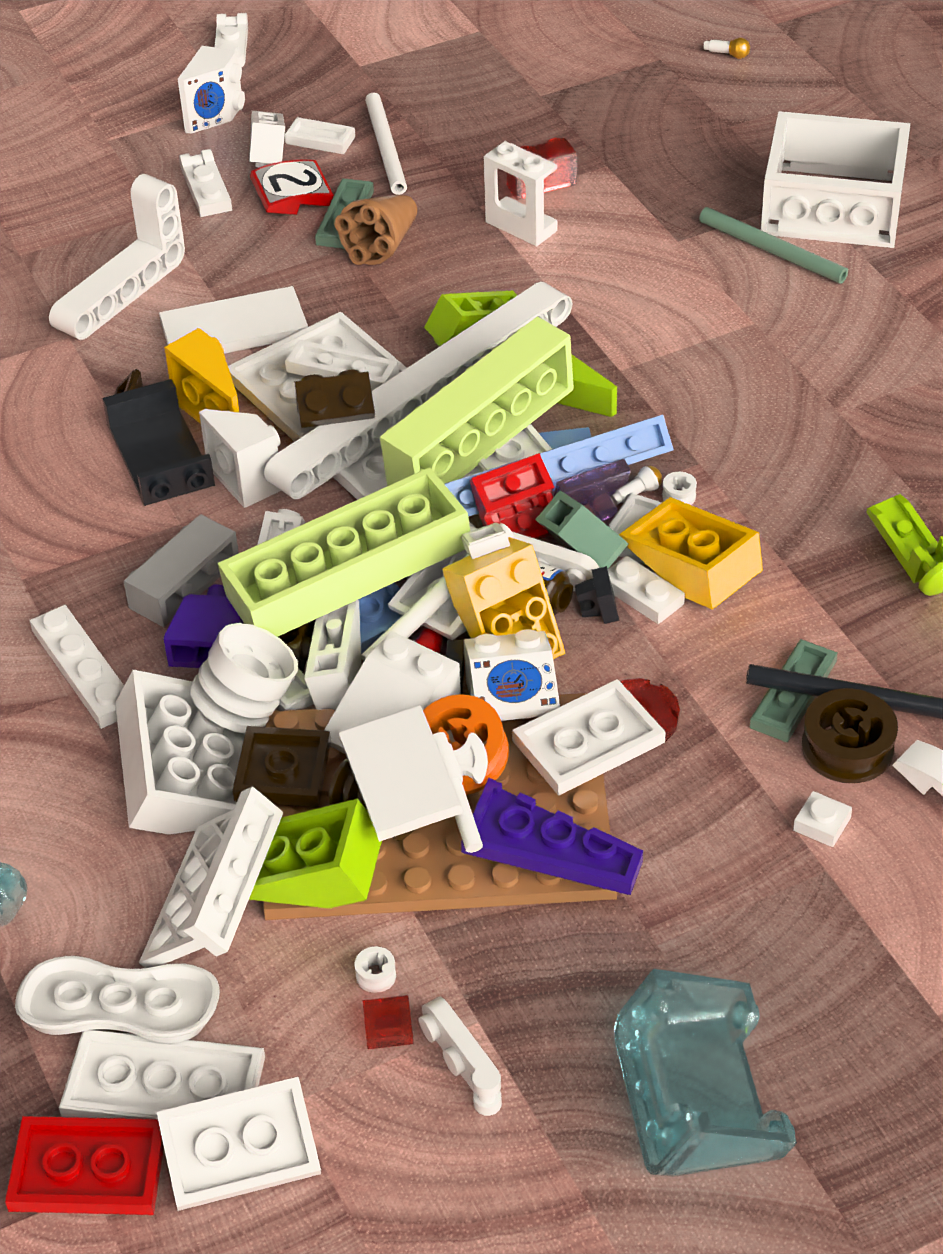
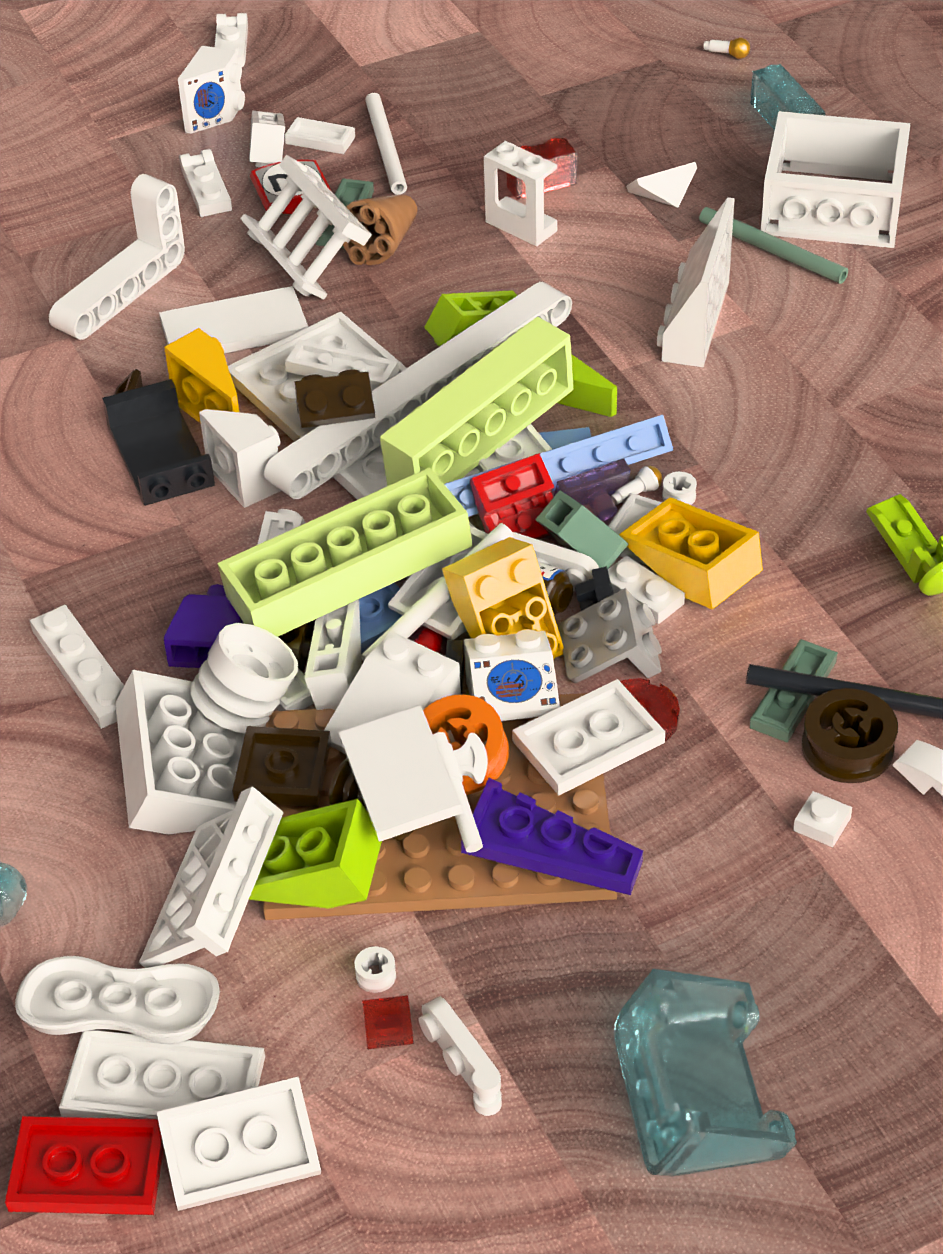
(180, 569): light grey brick -> none
(330, 212): none -> white fence
(485, 540): white tile -> none
(609, 633): none -> light grey bracket
(665, 186): none -> white slope
(699, 293): none -> white slope
(777, 91): none -> clear light blue brick

